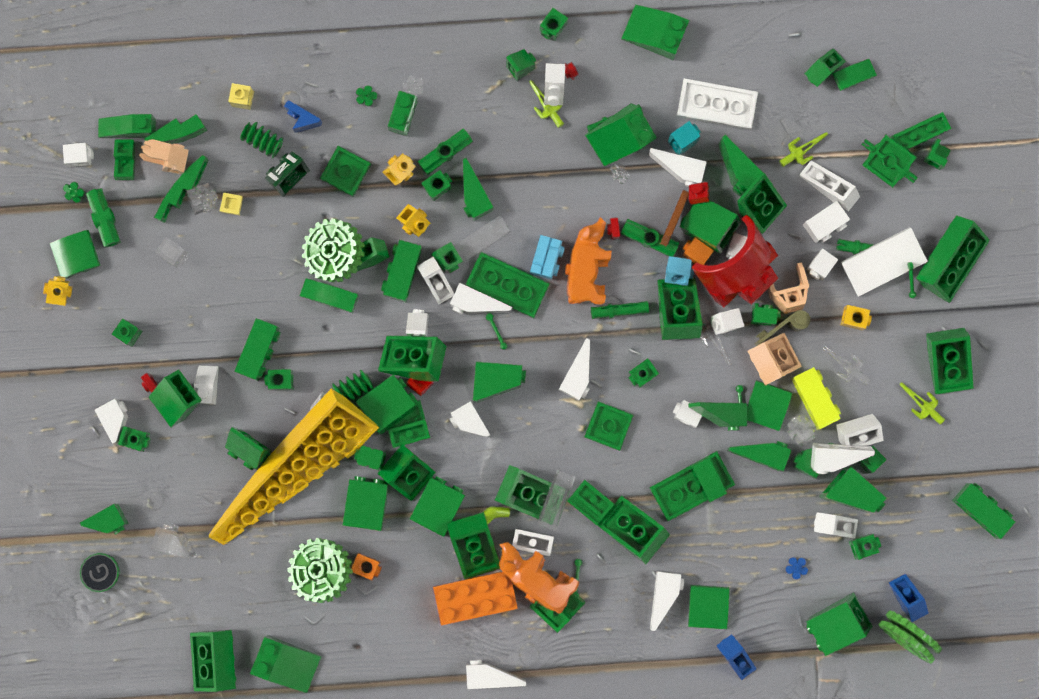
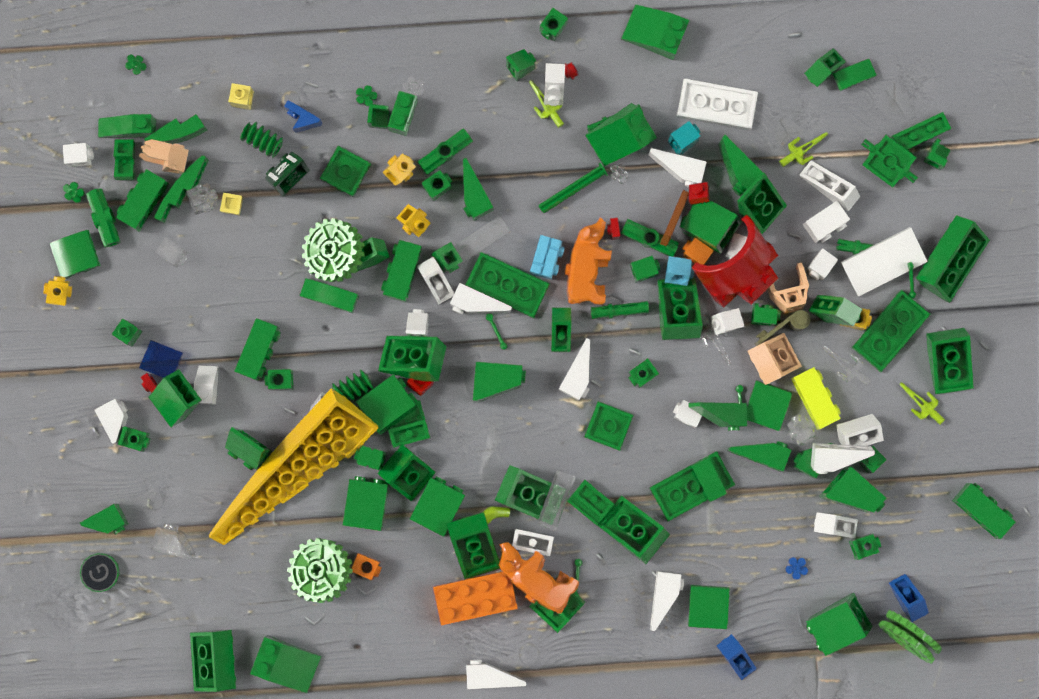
(135, 63): none -> green plant
(142, 200): none -> green brick
(160, 359): none -> clear blue piece
(378, 116): none -> green panel
(468, 420): white slope -> none
(561, 330): none -> green slope
(573, 188): none -> green axle
(645, 268): none -> green brick
(835, 310): none -> green brick
(891, 331): none -> green tile

